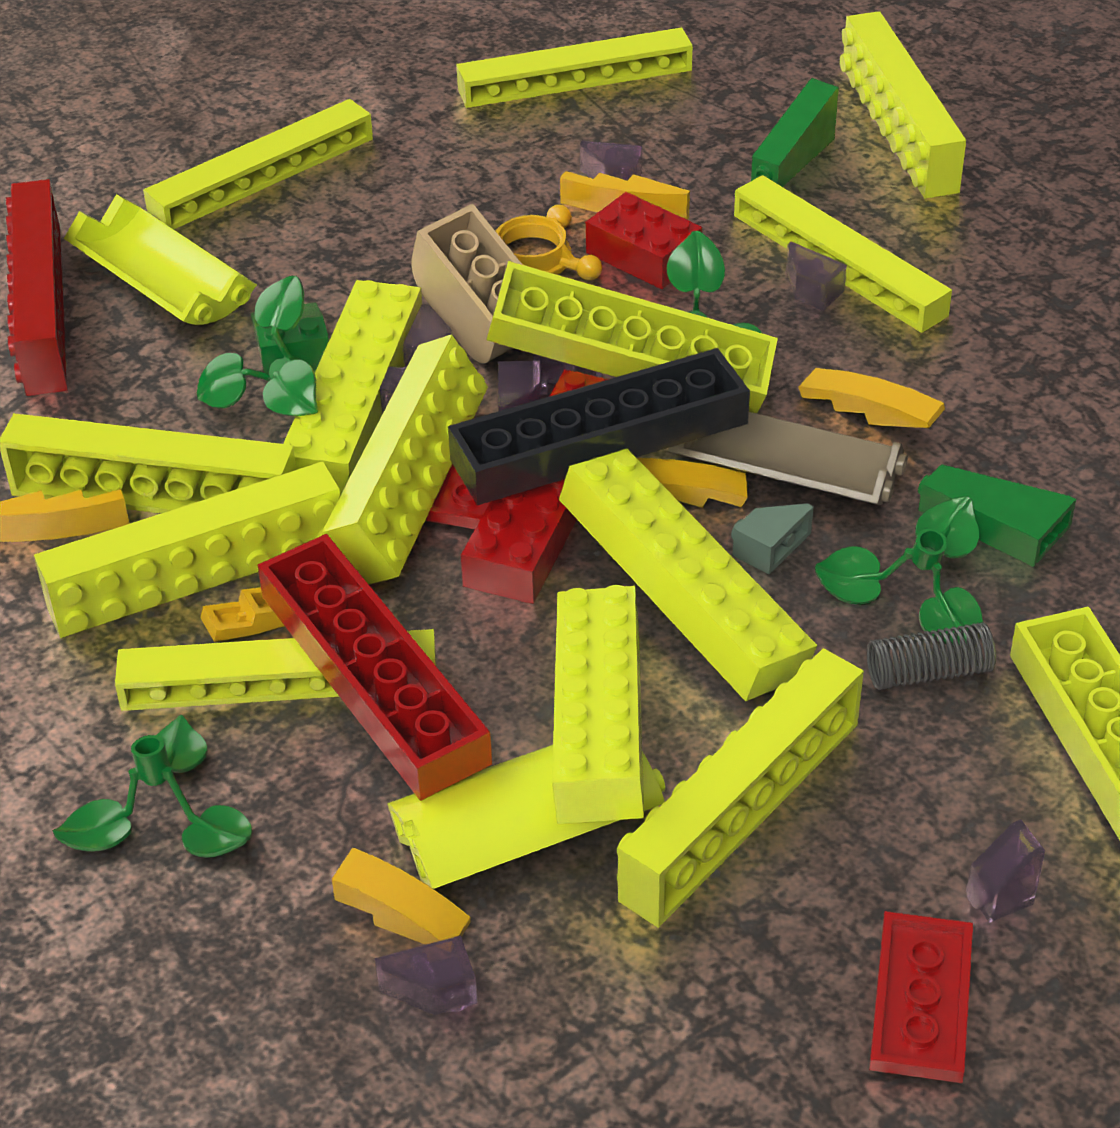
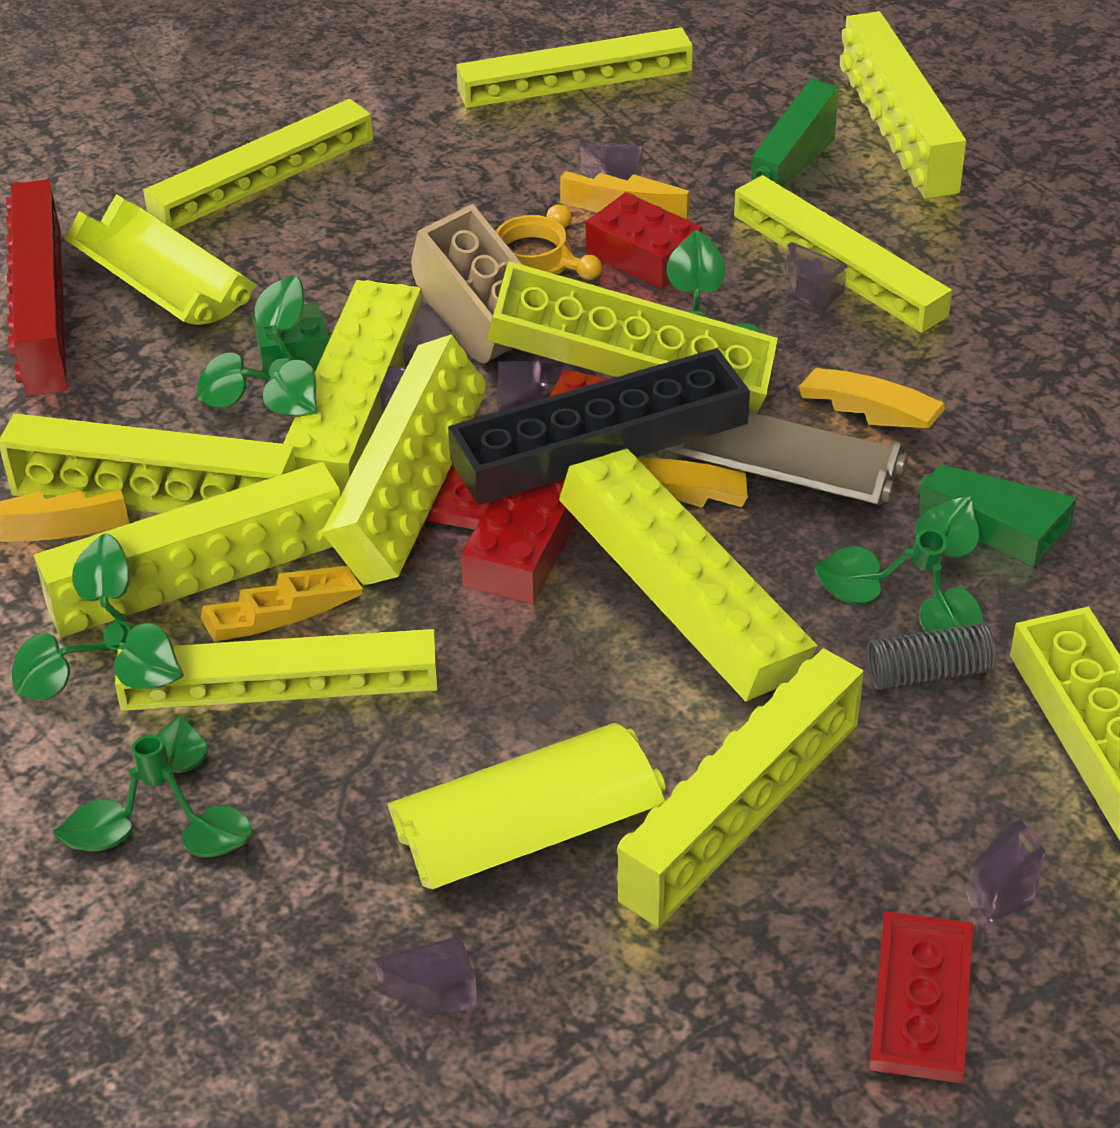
(146, 652): none -> green plant
(375, 667): red brick -> none
(397, 899): yellow slope -> none
(597, 707): neon yellow brick -> none
(771, 534): sand green slope -> none

